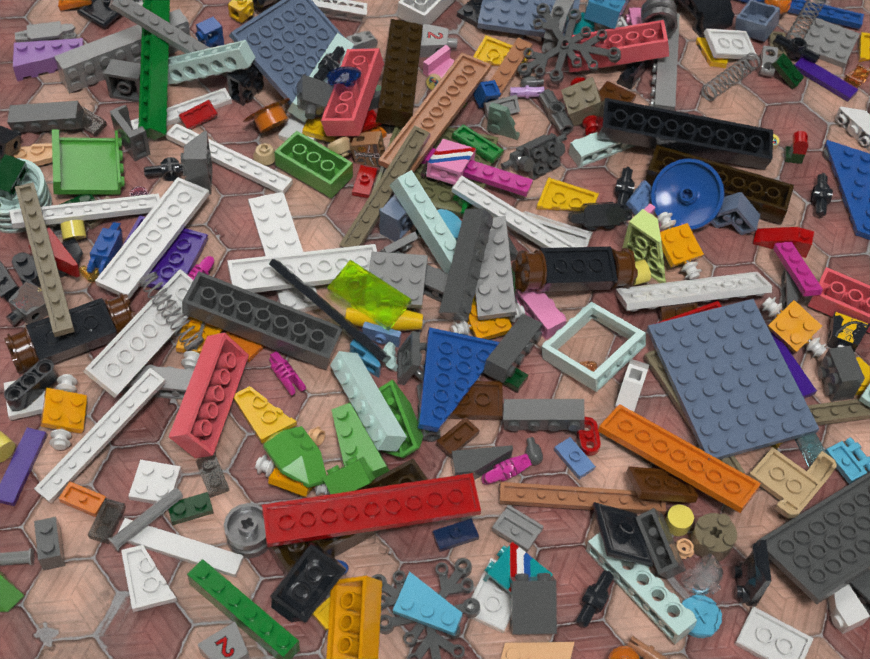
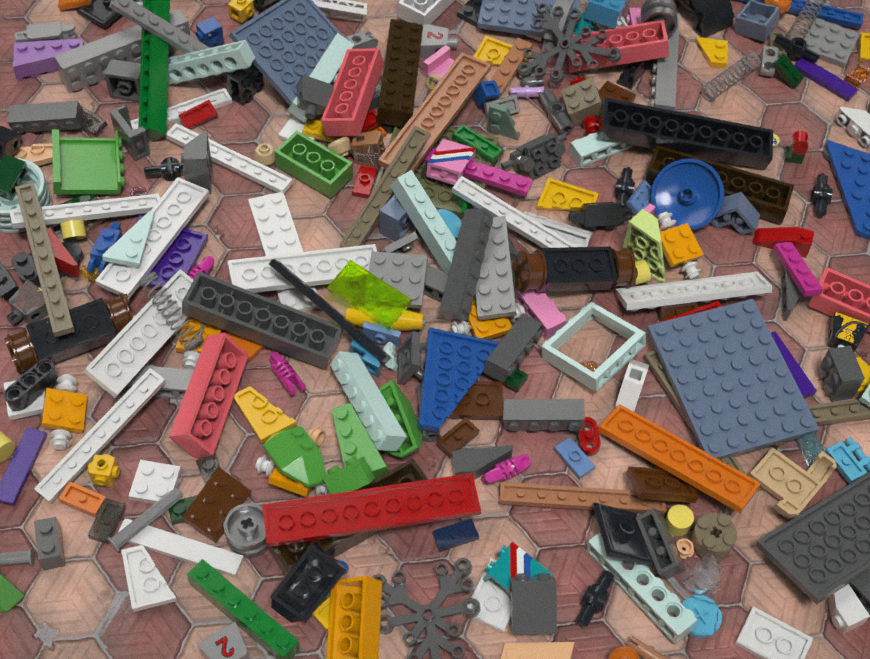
(103, 470): none -> yellow brick
(131, 245): none -> light aqua wing
(214, 502): none -> reddish brown plate
(269, 116): orange hose -> none
(329, 62): black axle -> none
(344, 75): clear blue dish -> none
(426, 606): medium azure wing -> none
(517, 528): light grey plate -> none
(534, 451): dark grey cylinder -> none
(729, 43): white tile -> none
(752, 575): black slope -> none
(794, 326): light orange plate -> none

